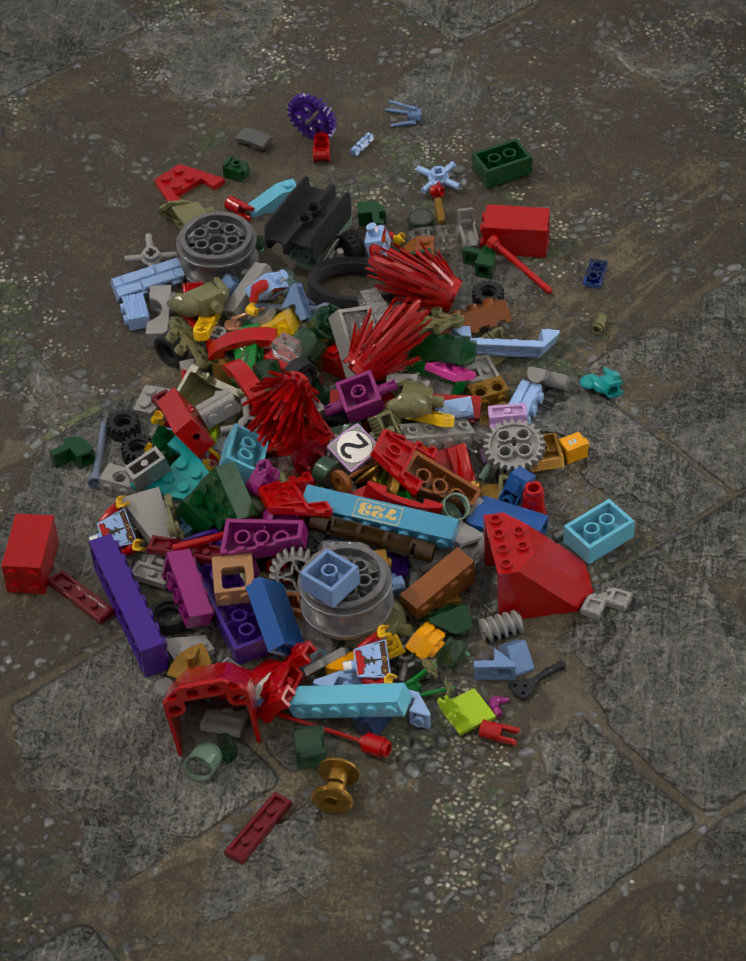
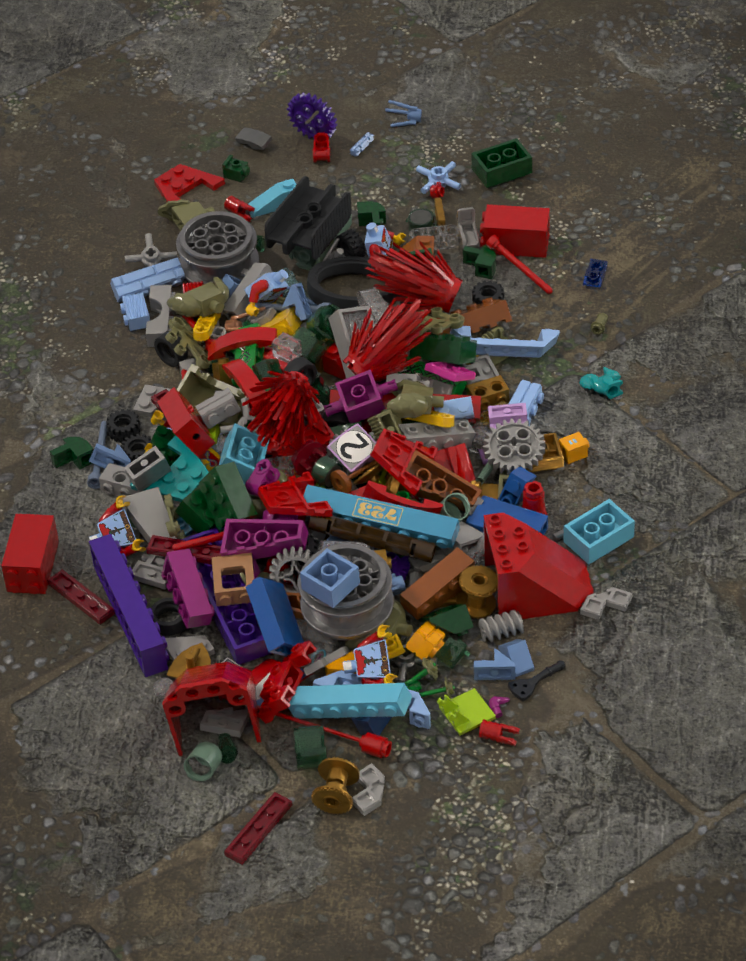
(103, 456): none -> medium blue slope
(372, 795): none -> light grey tile
(477, 592): none -> pearl gold hose
(548, 378): light grey brick -> none

